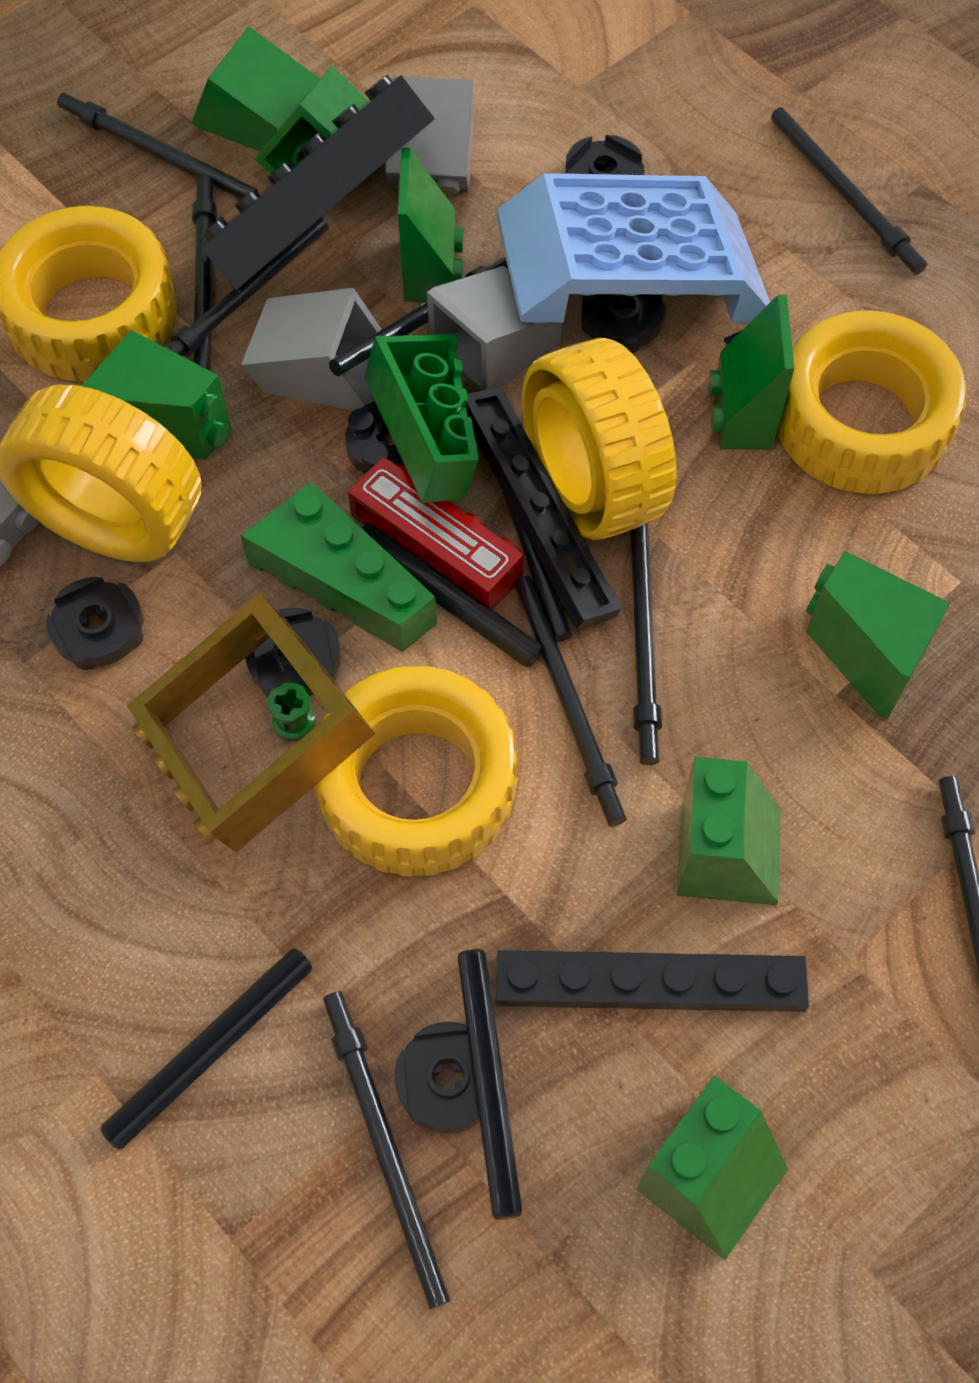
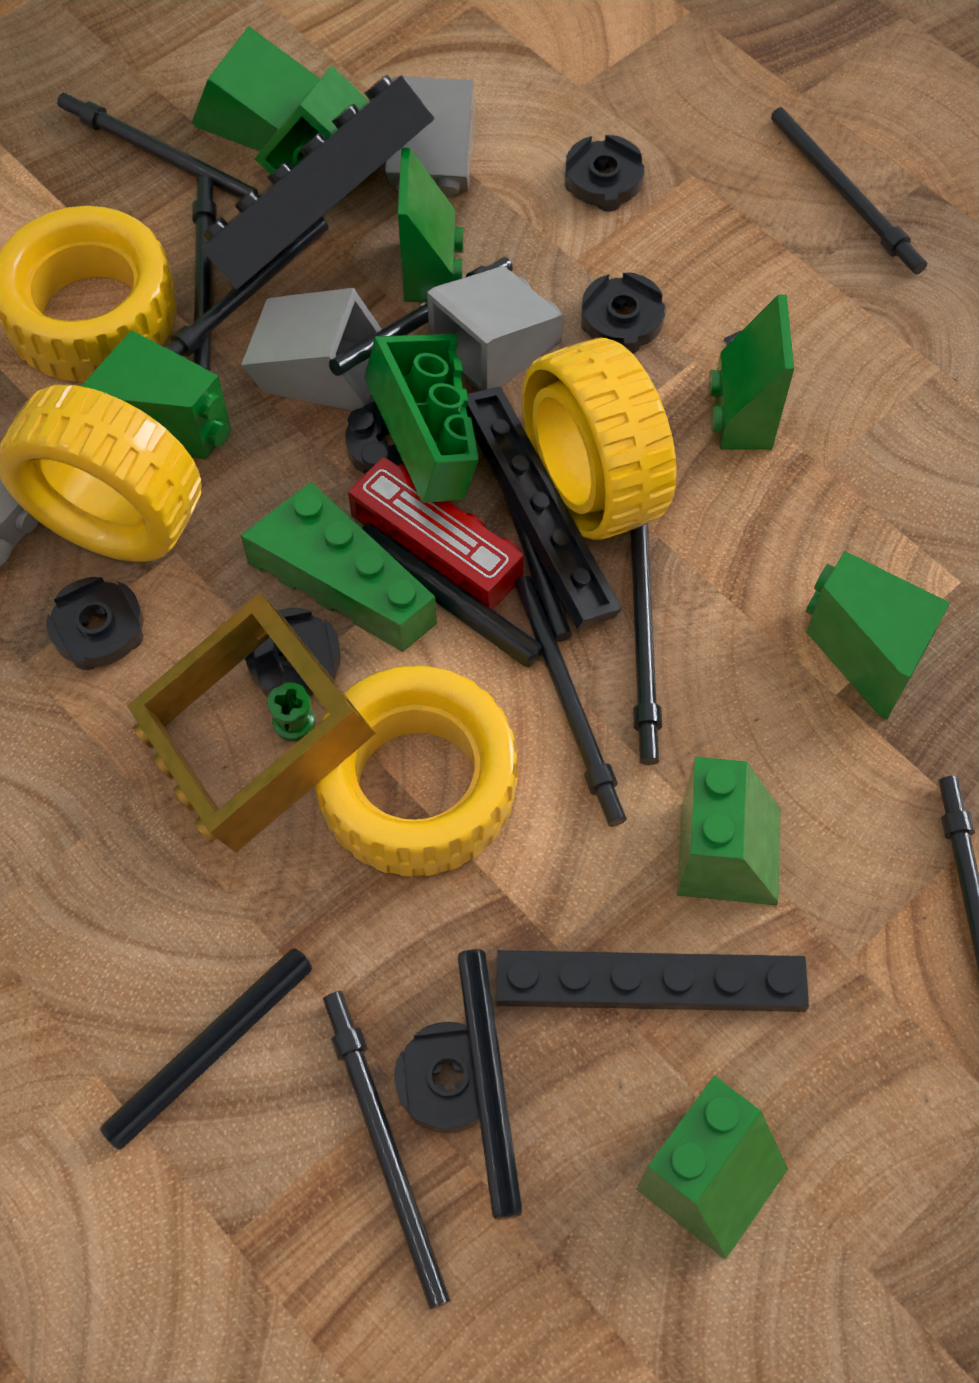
(600, 230): light blue slope -> none
(883, 352): yellow tyre -> none

